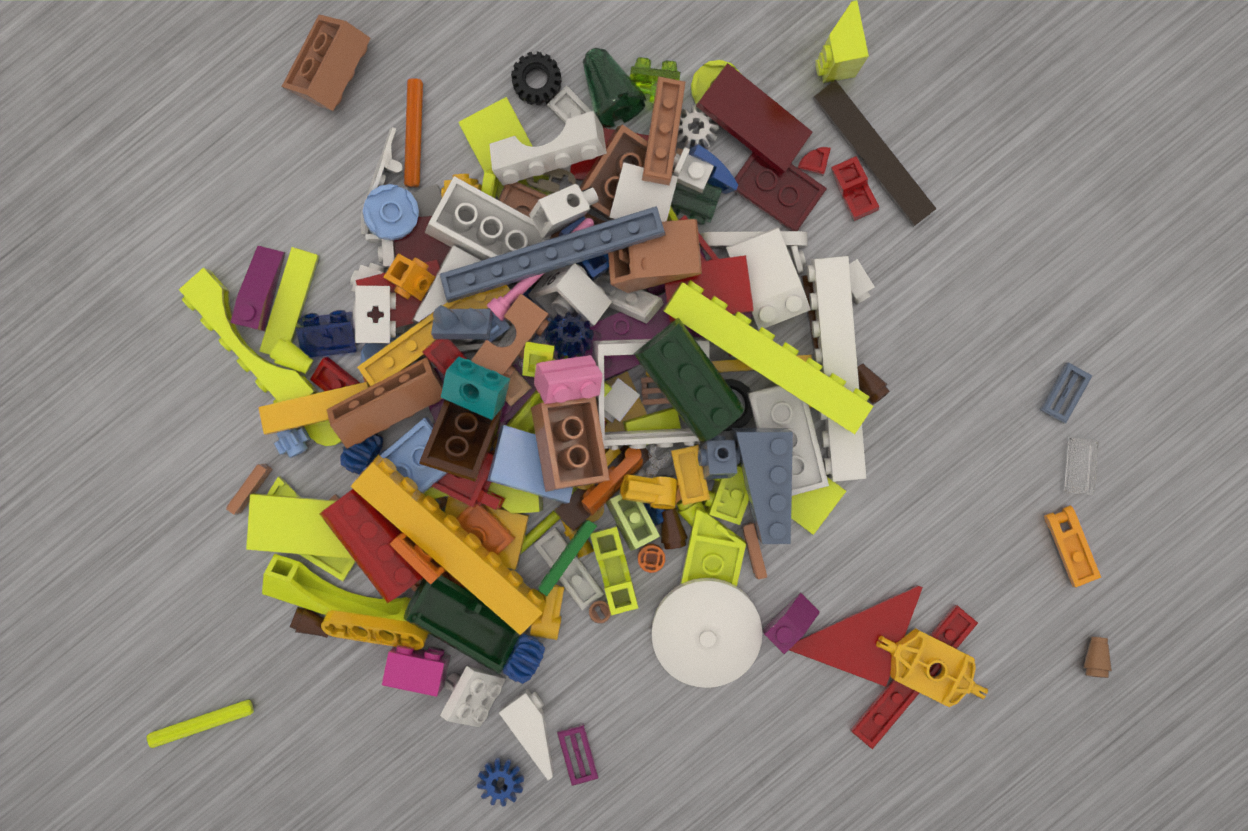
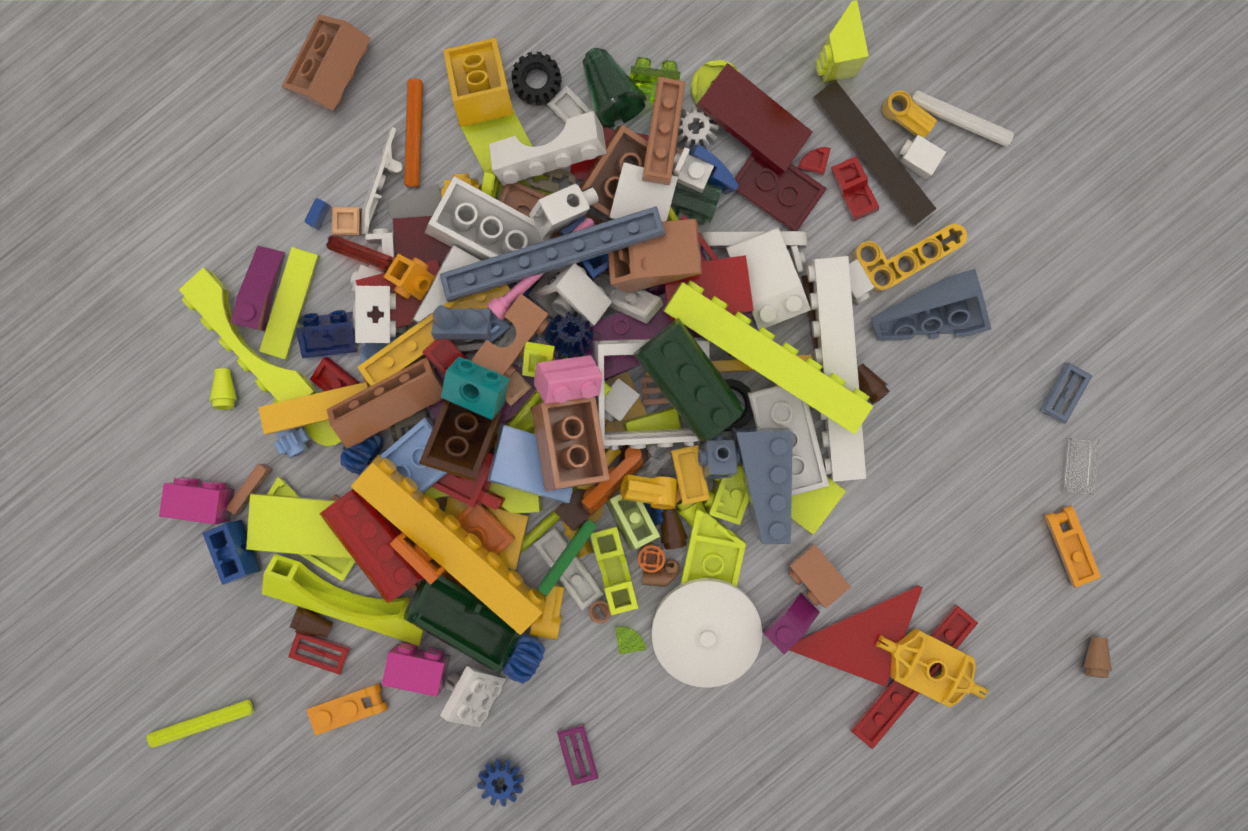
(196, 502): none -> dark pink brick
(222, 391): none -> neon yellow cone
(229, 552): none -> blue brick
(290, 356): neon yellow cone -> none
(315, 662): none -> red tile
(317, 213): none -> blue tile
(346, 221): none -> light nougat tile
(346, 624): yellow beam -> none
(346, 709): none -> light orange plate
(359, 252): none -> clear red axle
(390, 212): light blue tile -> none
(397, 430): none -> dark tan bracket
(477, 82): none -> yellow slope
(528, 724): white slope -> none
(629, 640): none -> clear neon green tile
(663, 576): none -> medium nougat arm
(754, 550): nougat tile -> none
(818, 576): none -> nougat brick
(911, 117): none -> yellow piece
(913, 255): none -> yellow beam
(921, 156): none -> white brick
(945, 307): none -> sand blue wedge
(963, 119): none -> white axle

